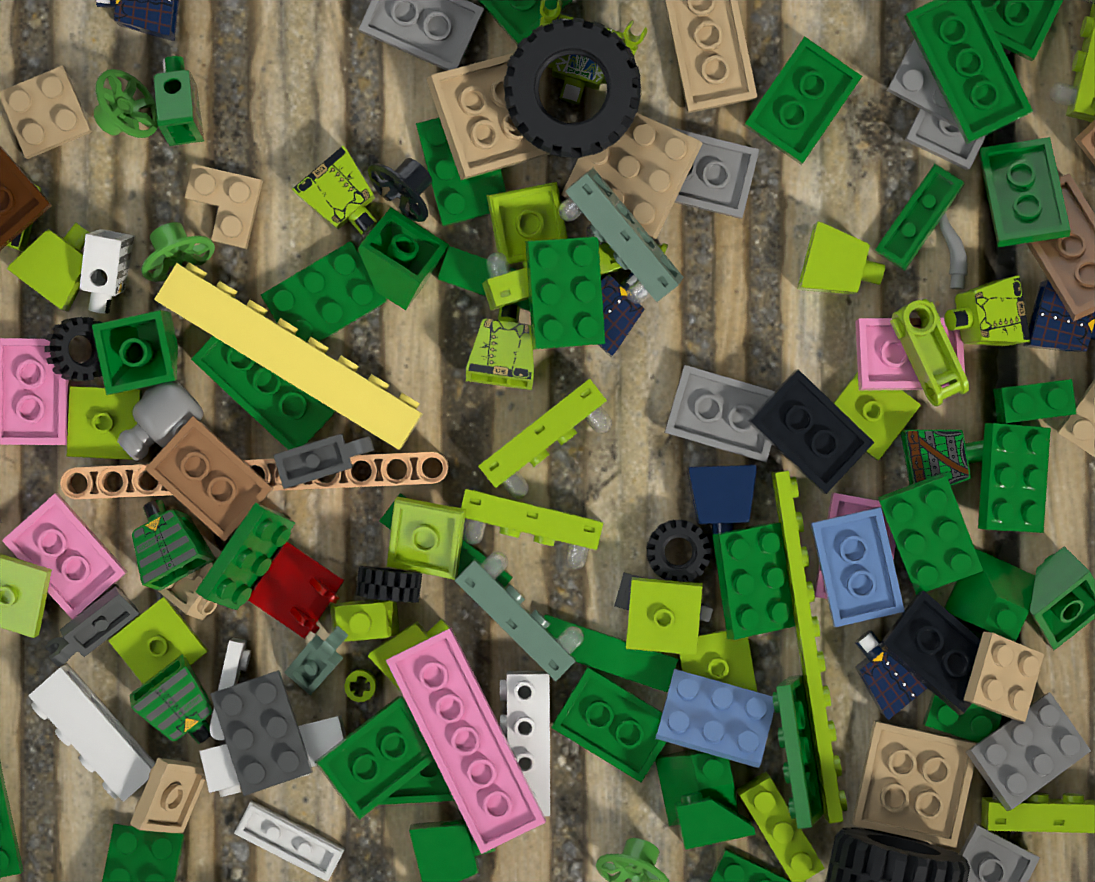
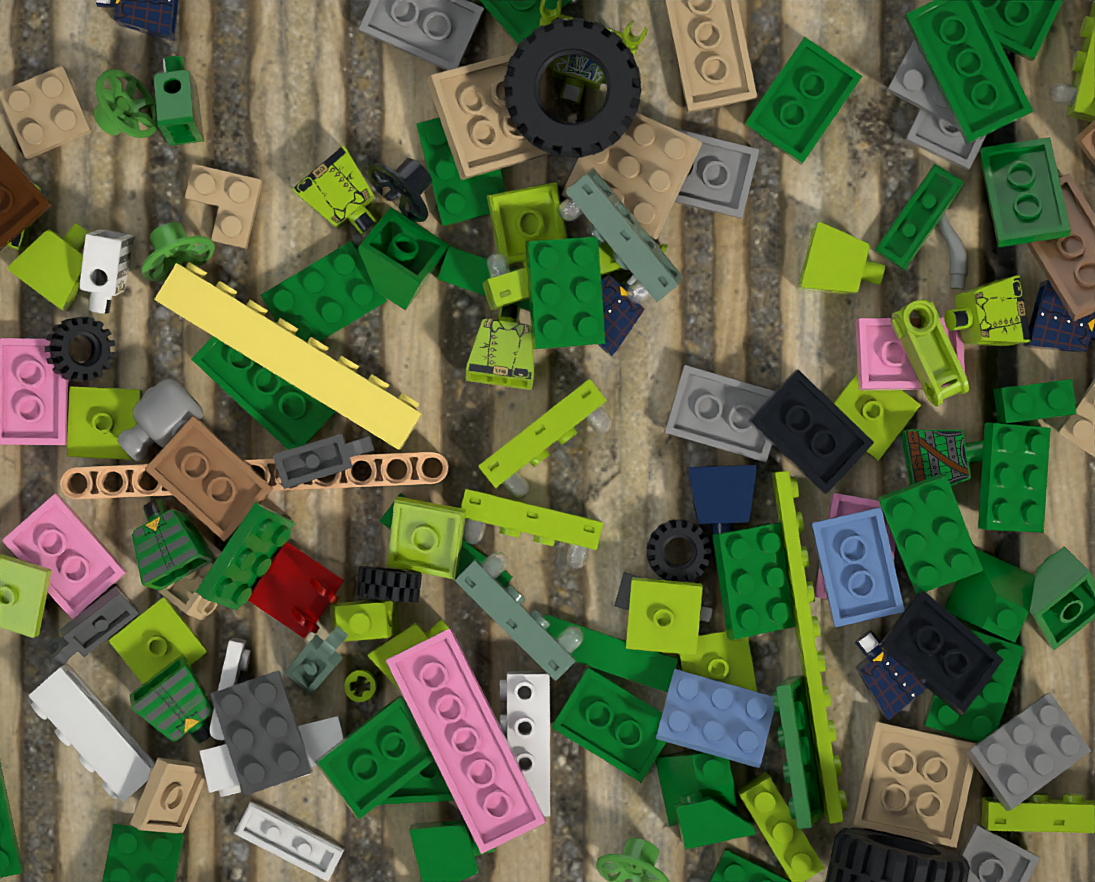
(137, 351): green slope -> none
(1004, 676): tan plate -> none

